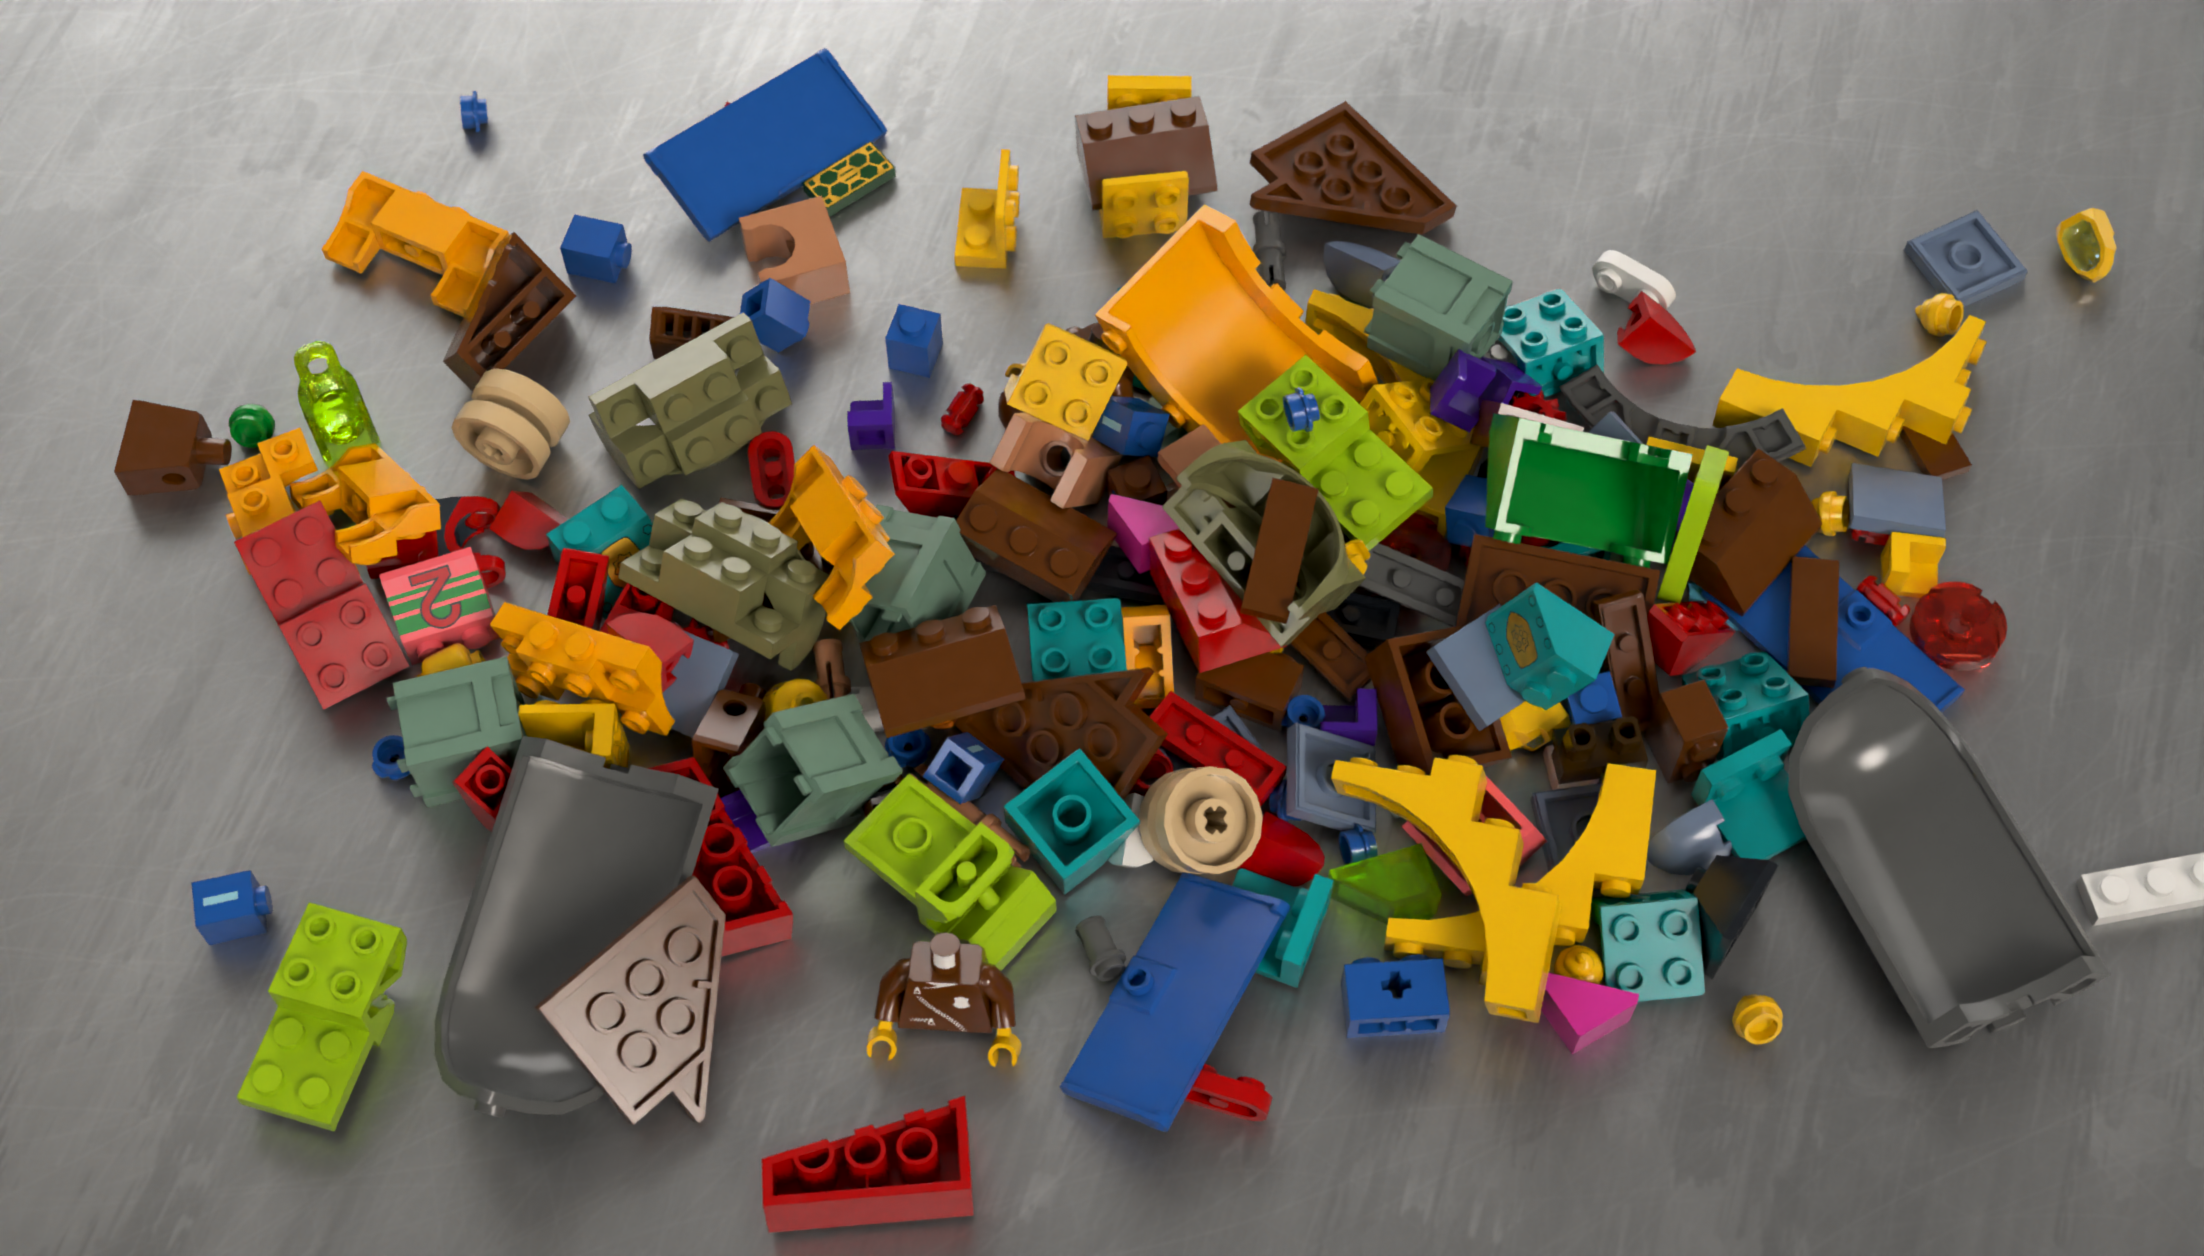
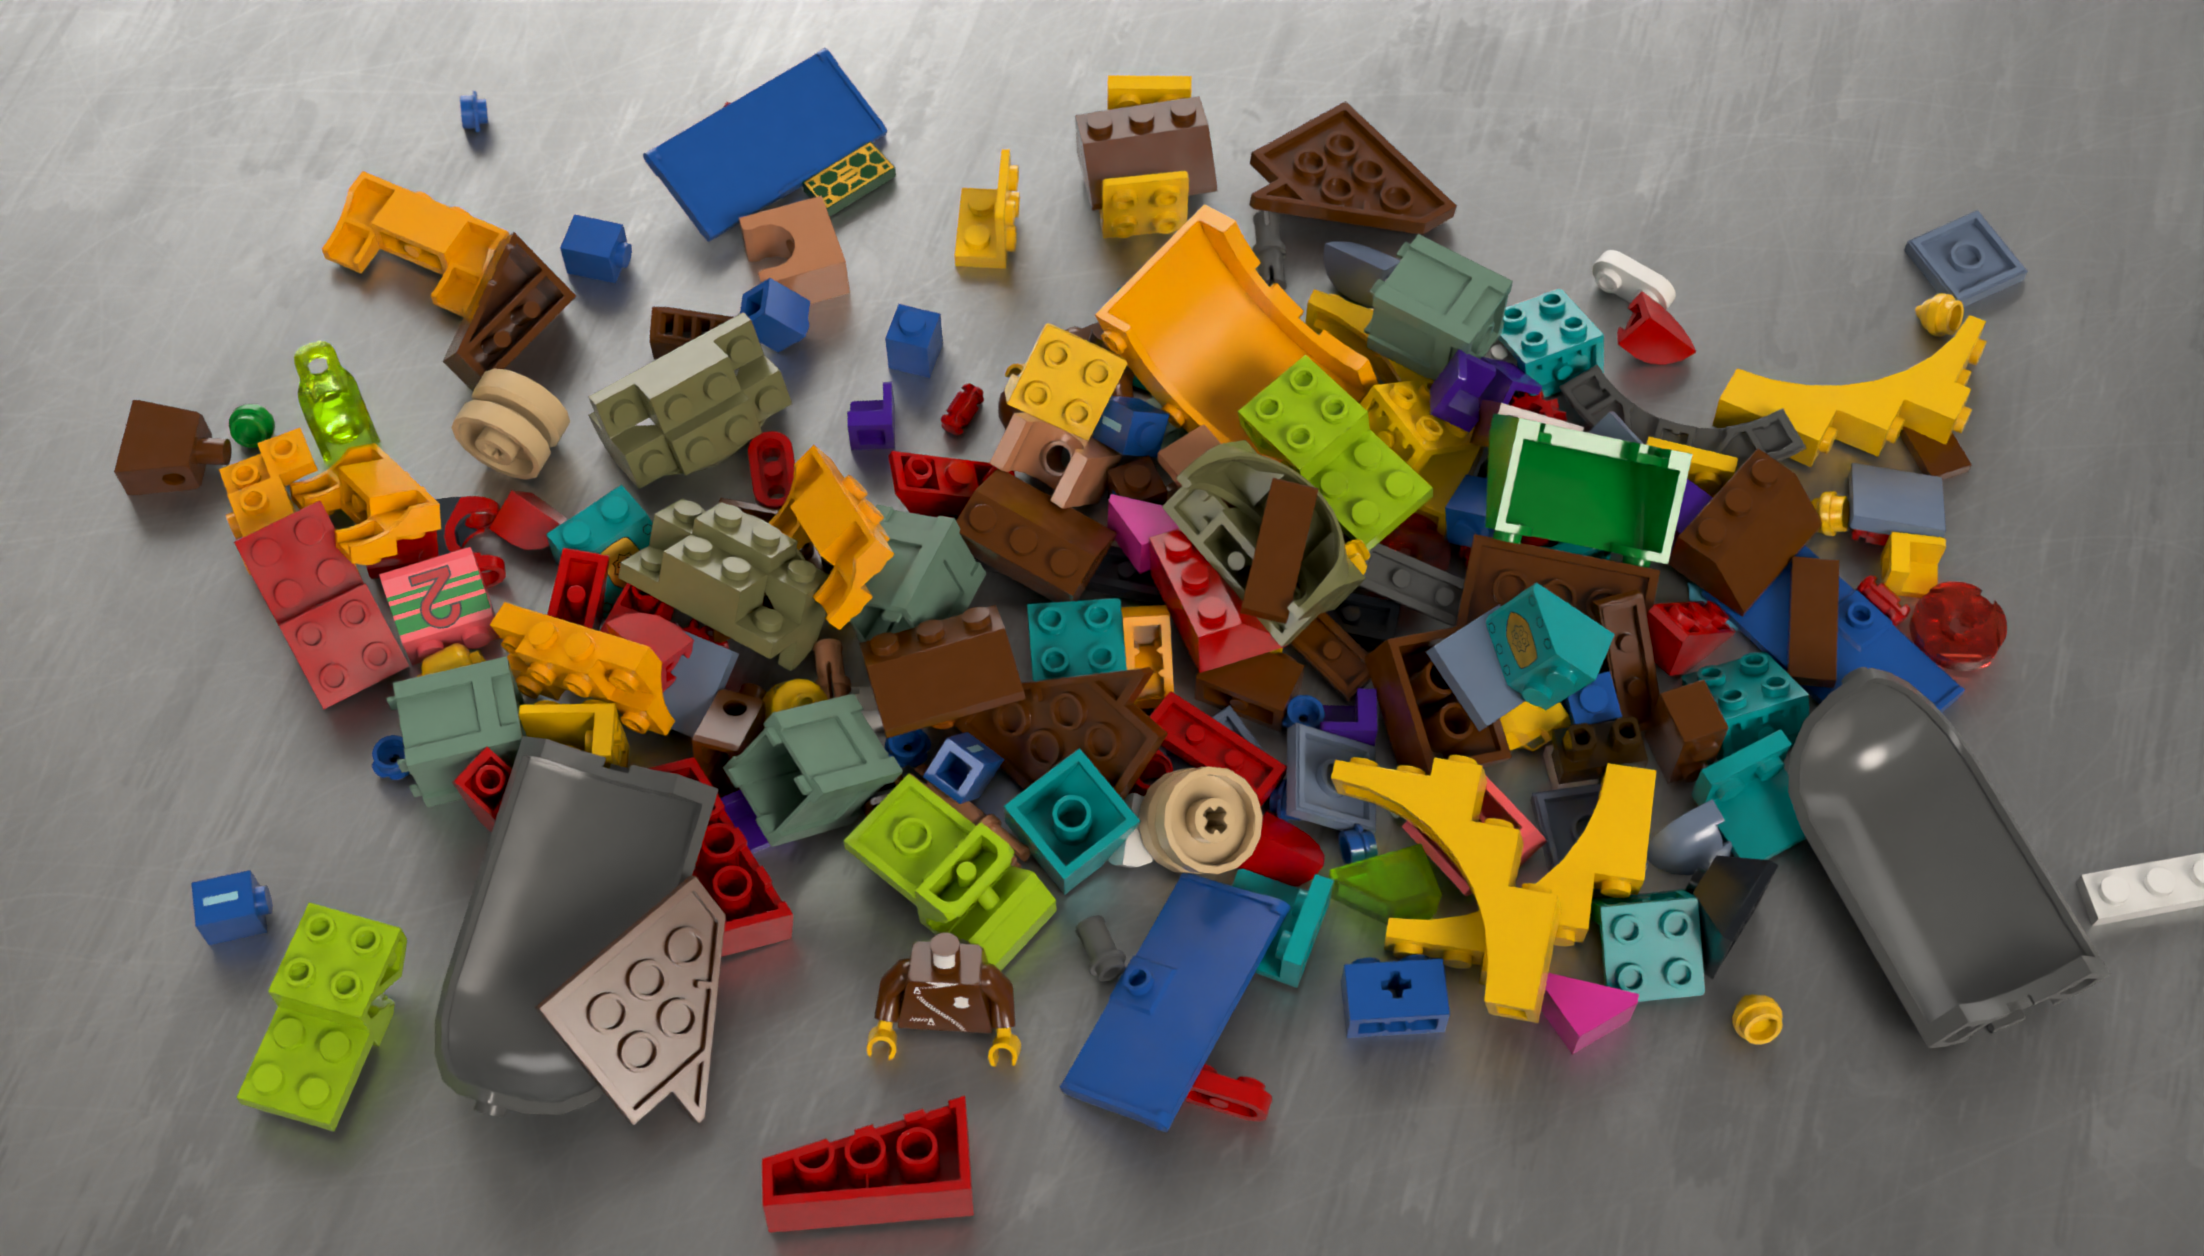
(1300, 410): blue plate -> none
(1580, 964): yellow plate -> none
(1693, 524): lime beam -> none
(2087, 243): rock -> none

